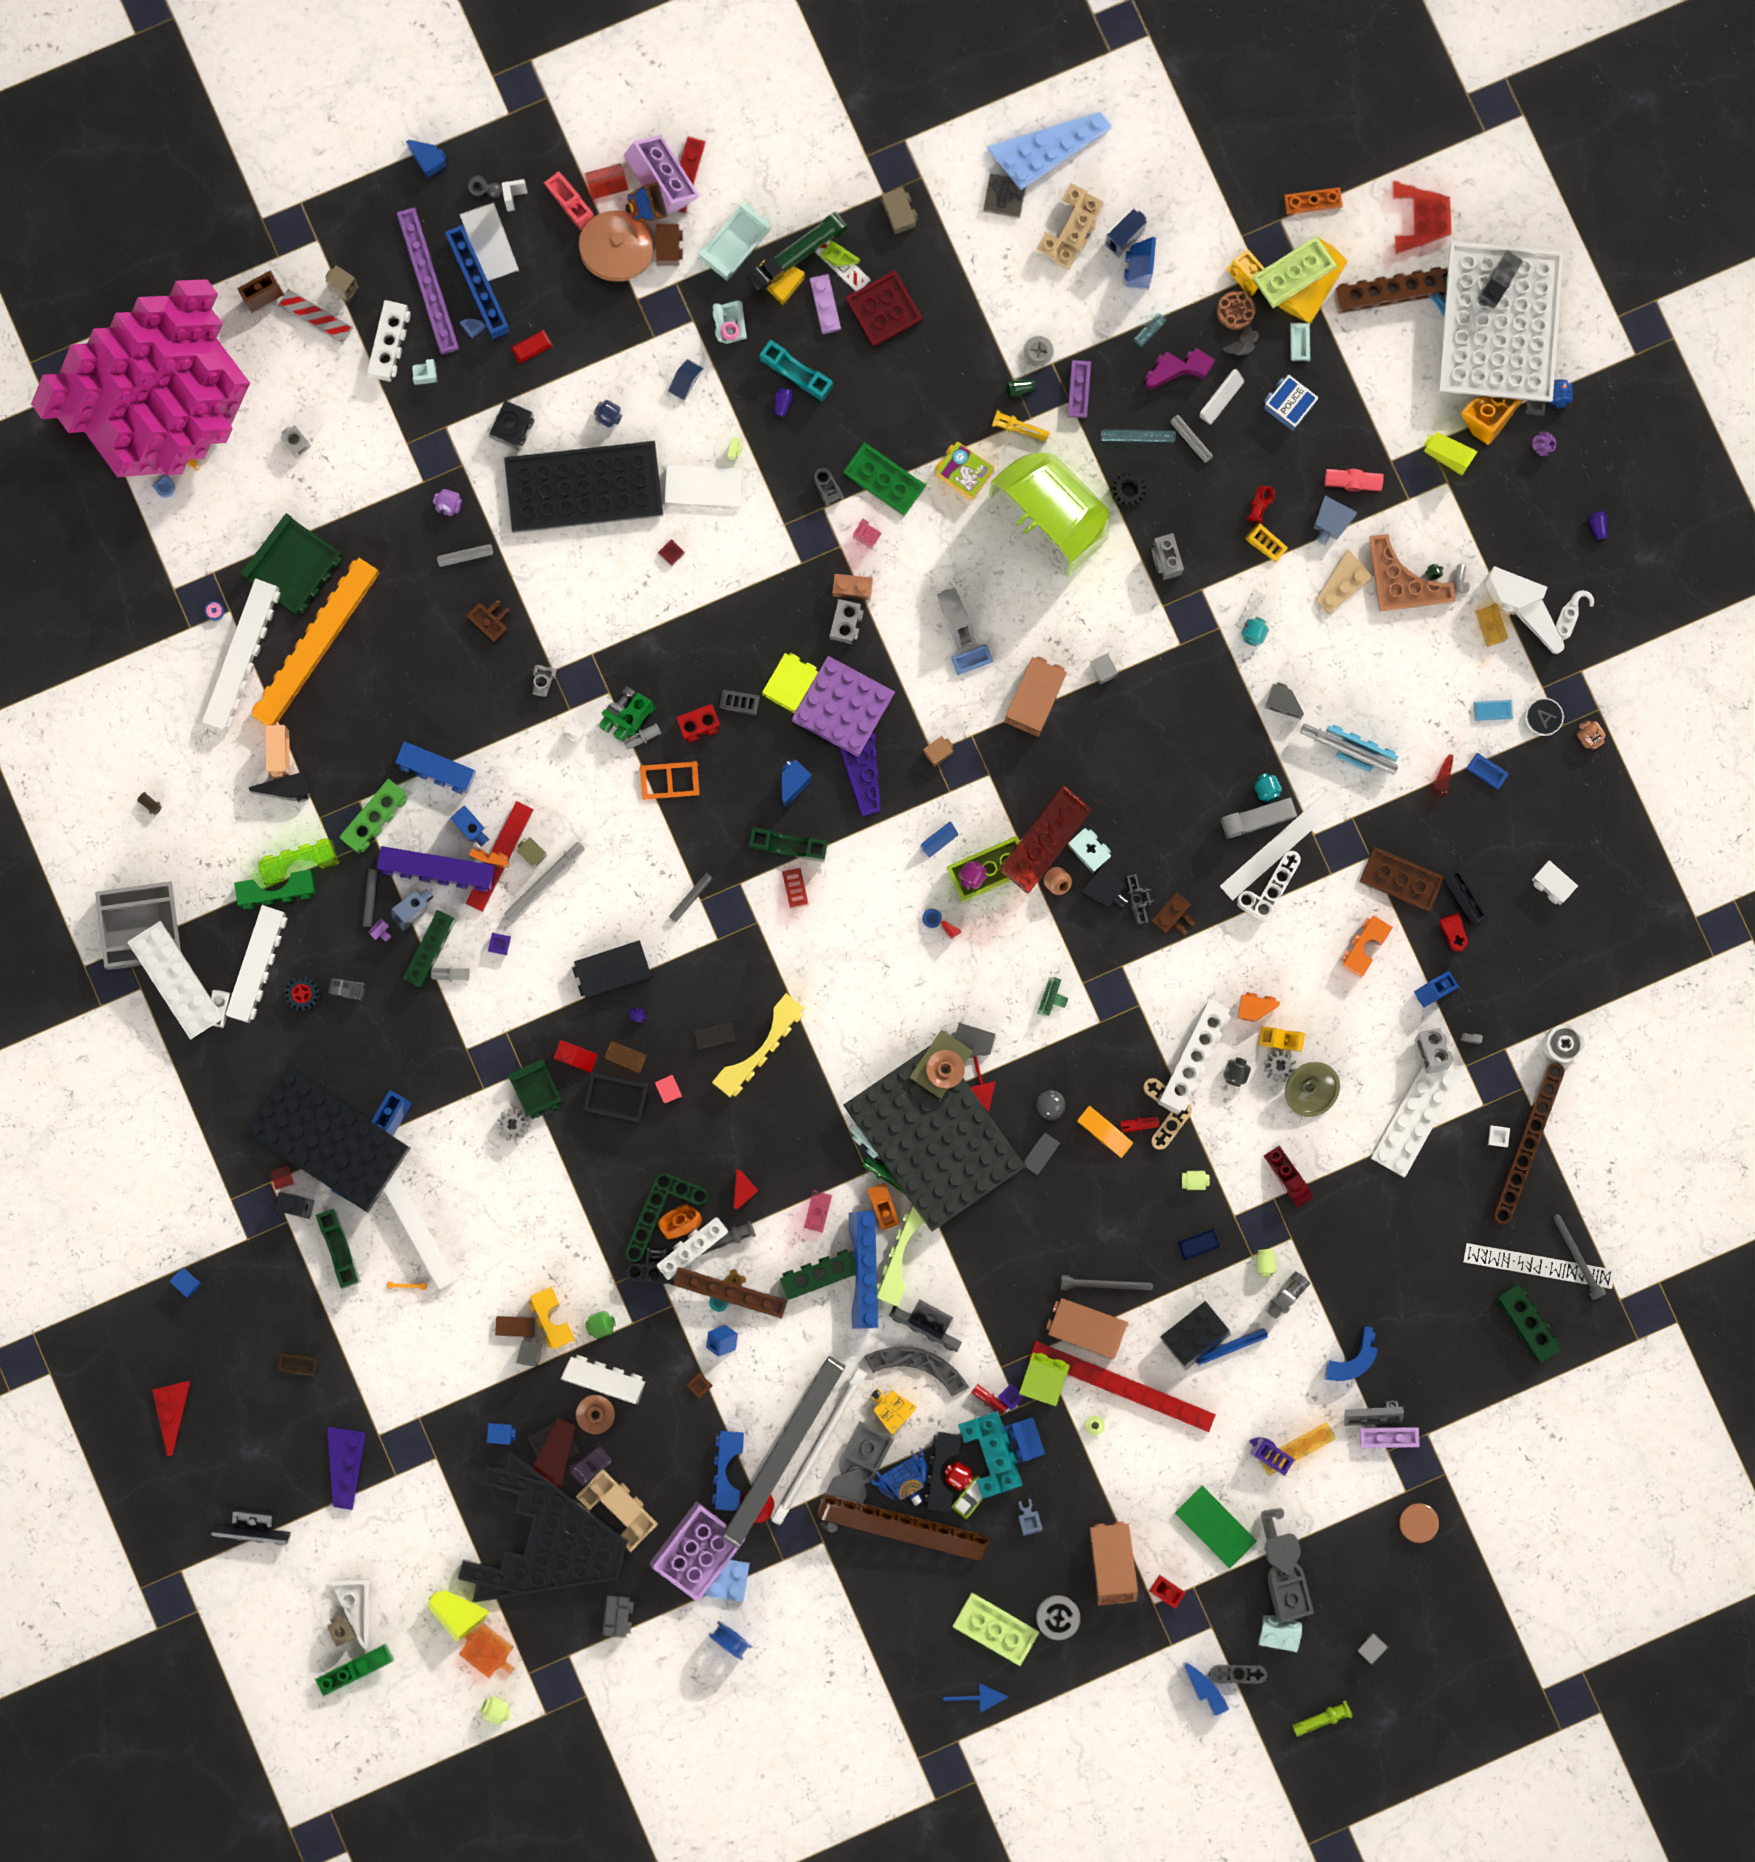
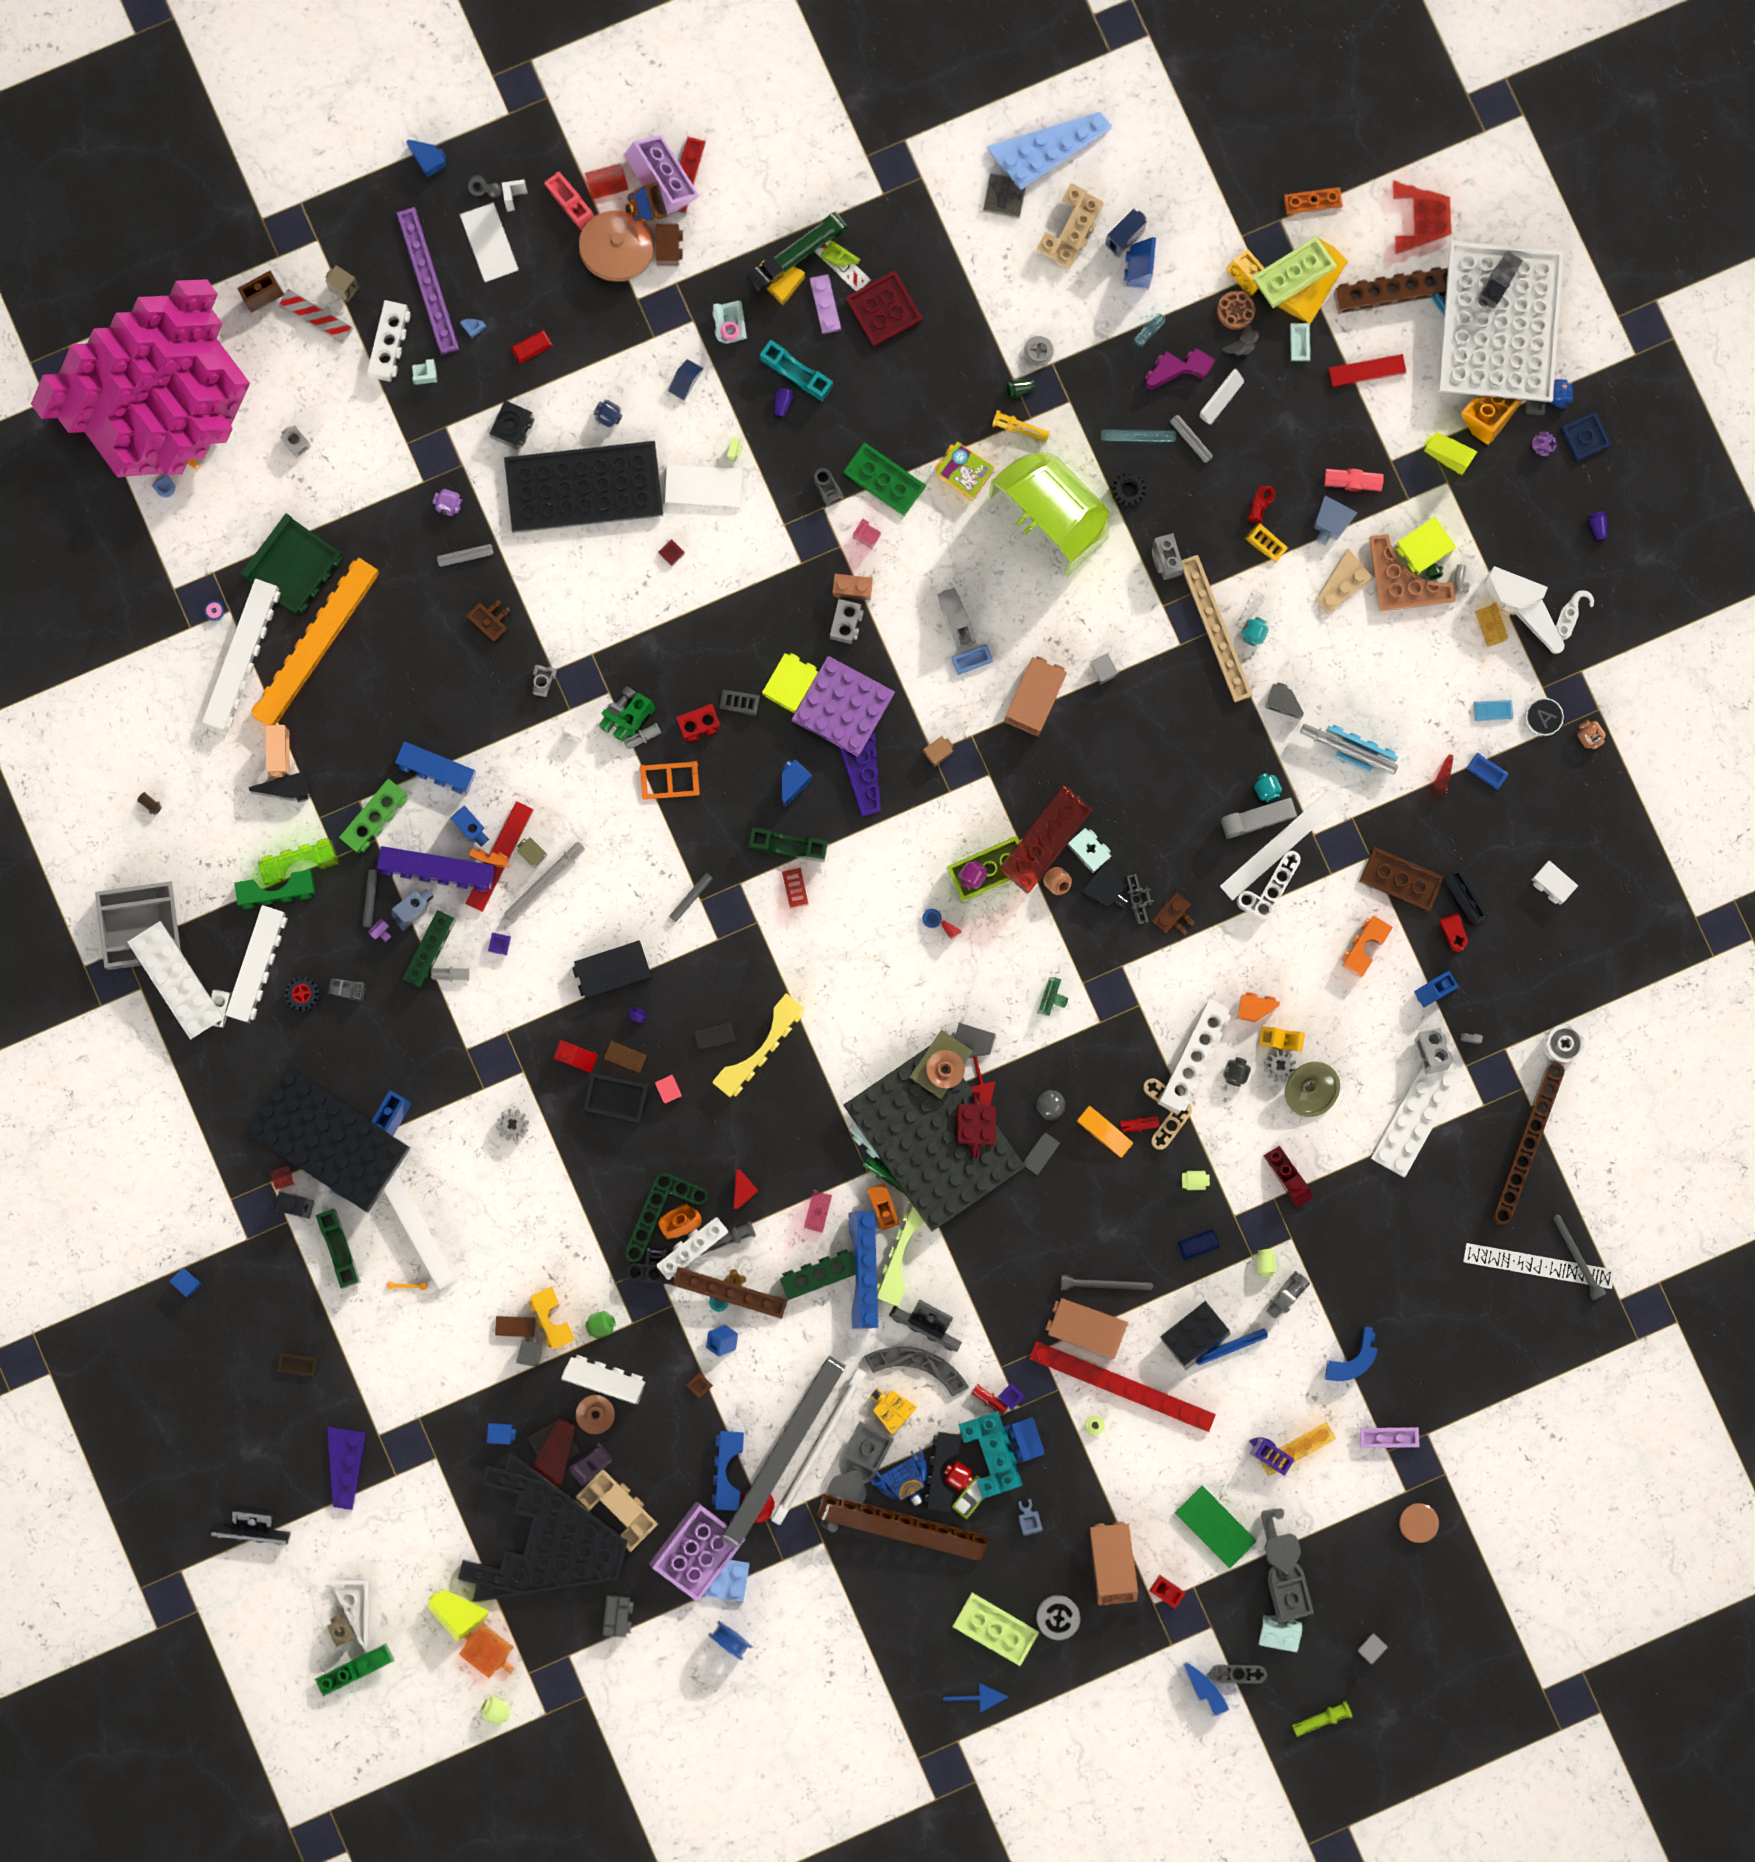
(170, 1406): red wing -> none
(477, 281): blue brick -> none
(535, 1089): dark green panel -> none
(735, 241): light aqua panel -> none
(899, 211): dark tan brick -> none
(939, 839): blue slope -> none
(976, 1124): none -> dark red plate
(1044, 1378): lime brick -> none
(1079, 389): medium lavender plate -> none
(1216, 629): none -> tan plate
(1290, 402): piece -> none
(1367, 370): none -> red tile
(1390, 1414): dark grey hinge -> none
(1425, 546): none -> neon yellow panel
(1498, 1136): white plate -> none
(1507, 1301): dark green brick -> none
(1585, 436): none -> dark blue tile

